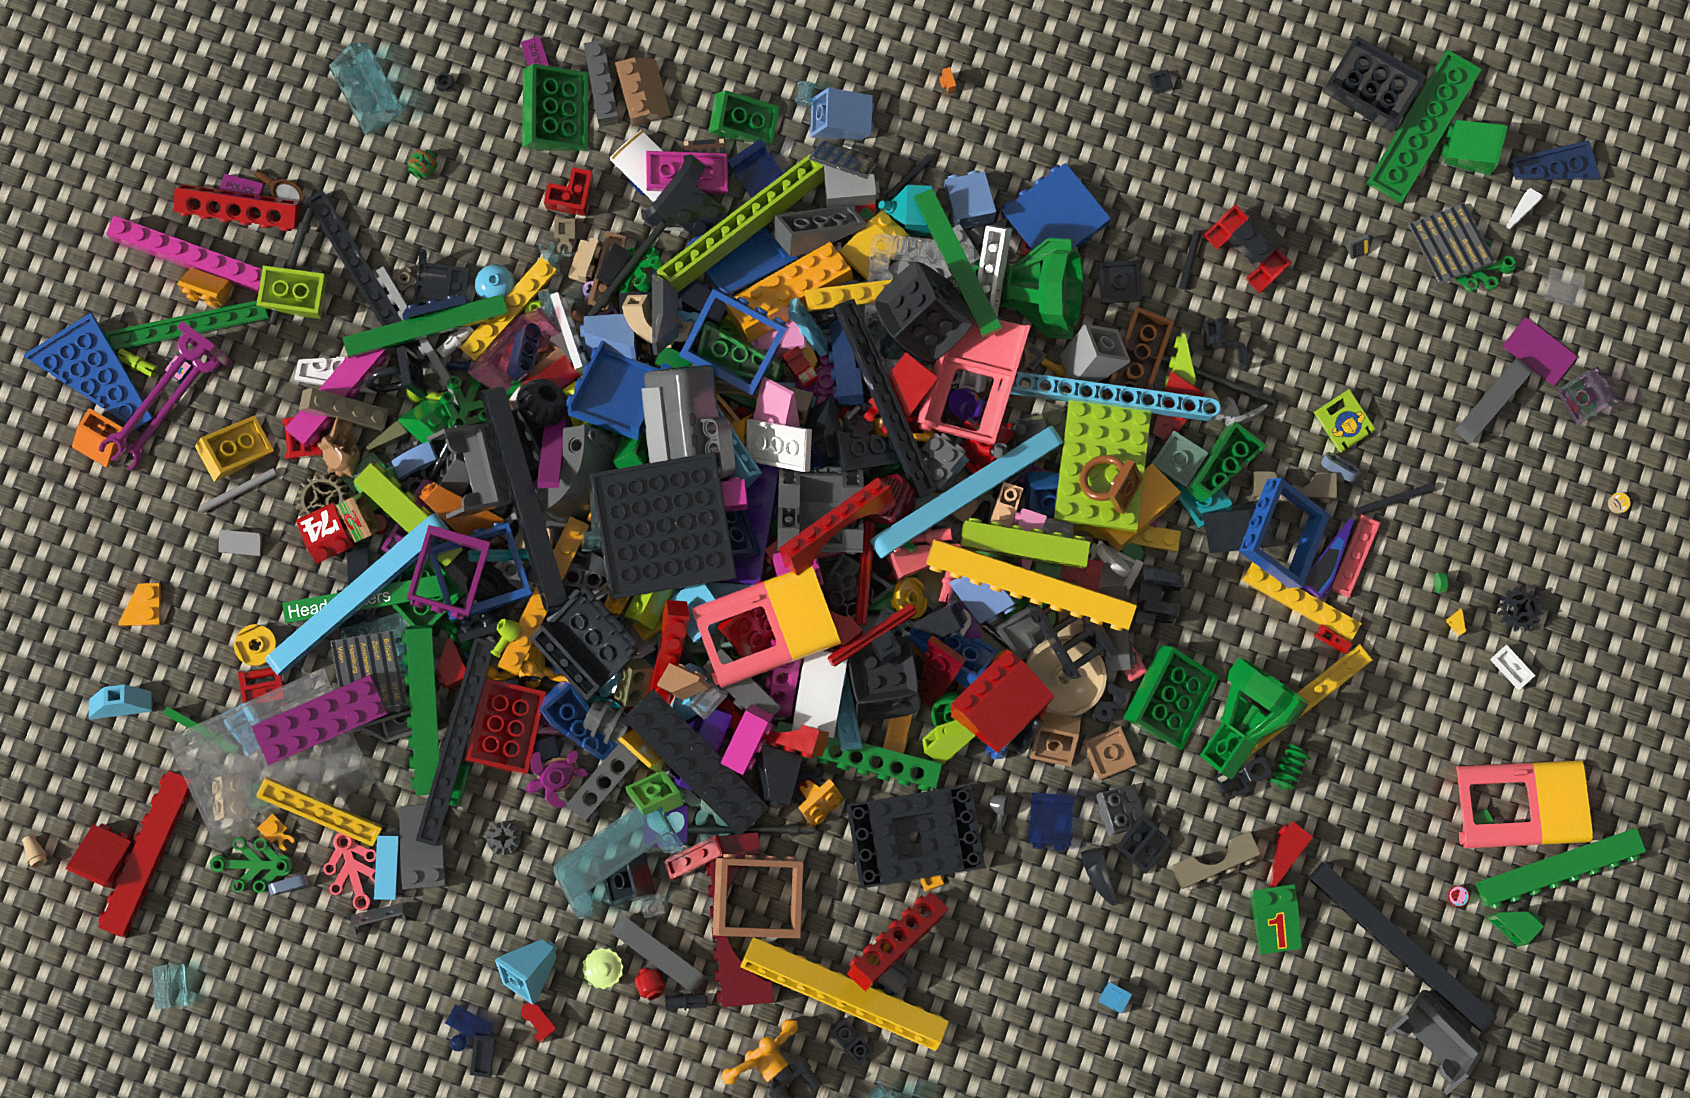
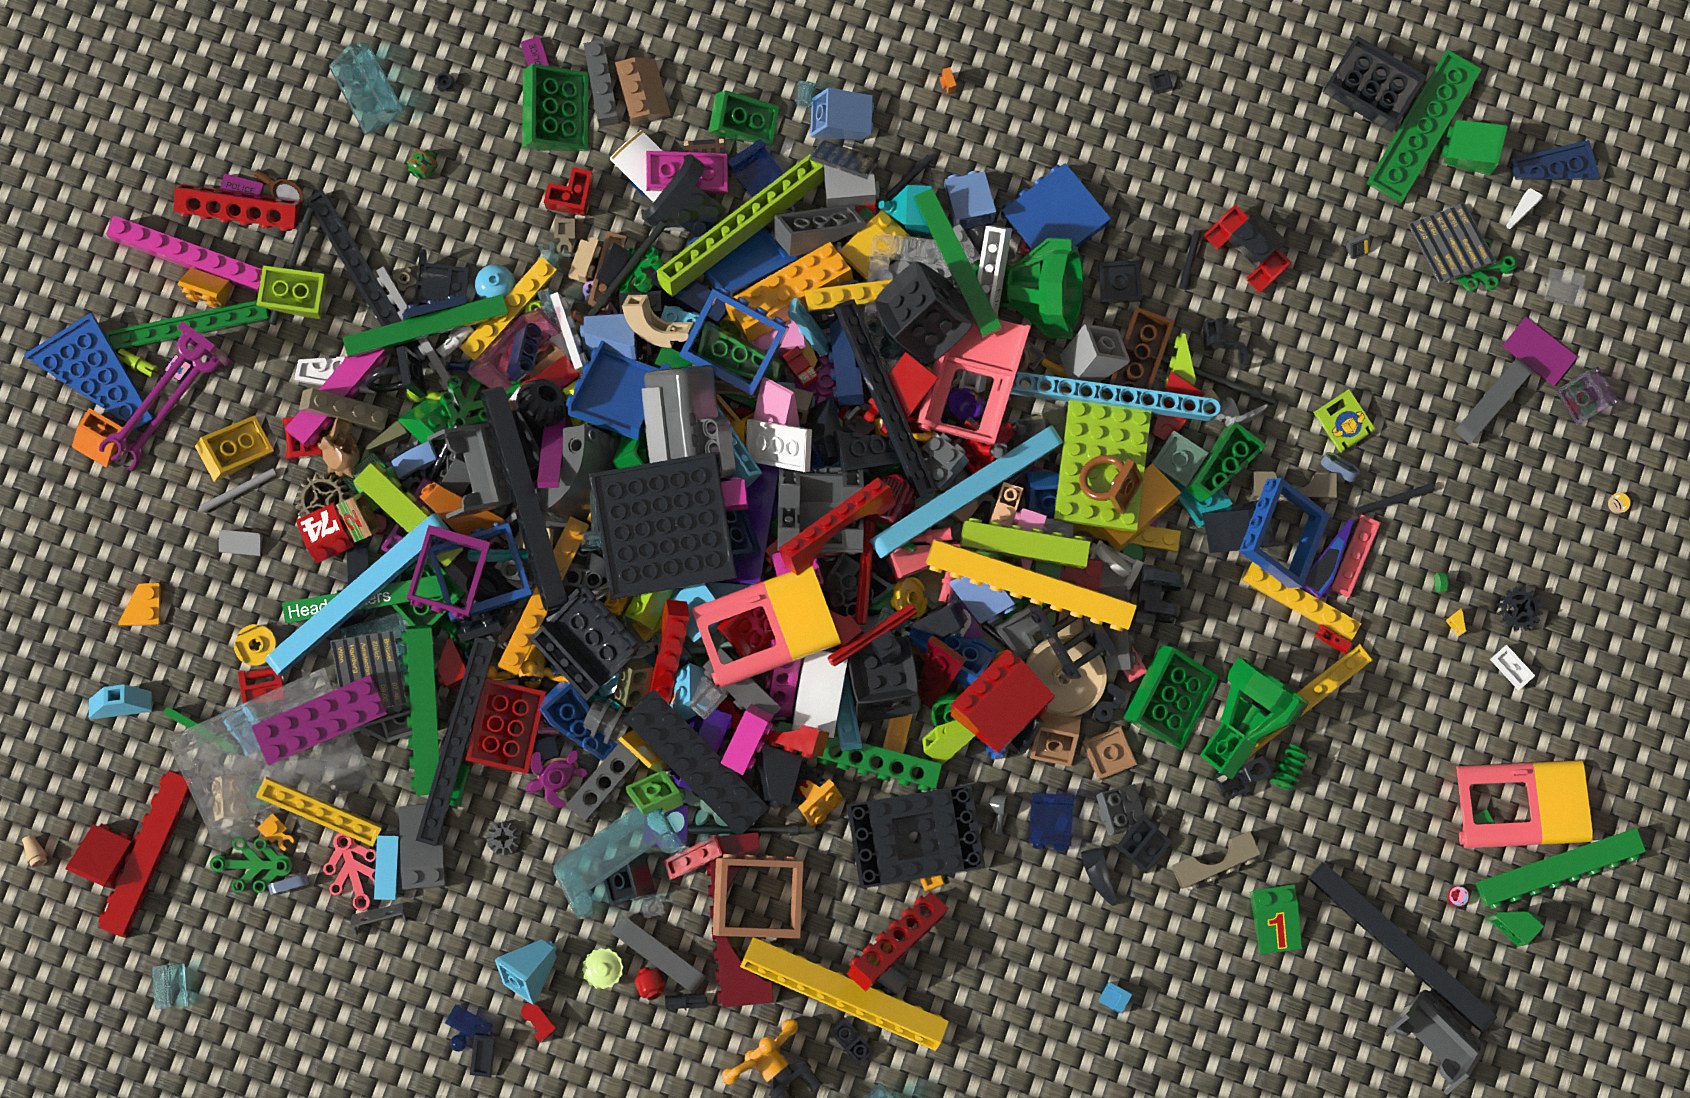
(509, 631): lime bar -> none
(664, 314): dark grey wedge -> none
(682, 683): medium nougat slope -> none
(1288, 848): red slope -> none

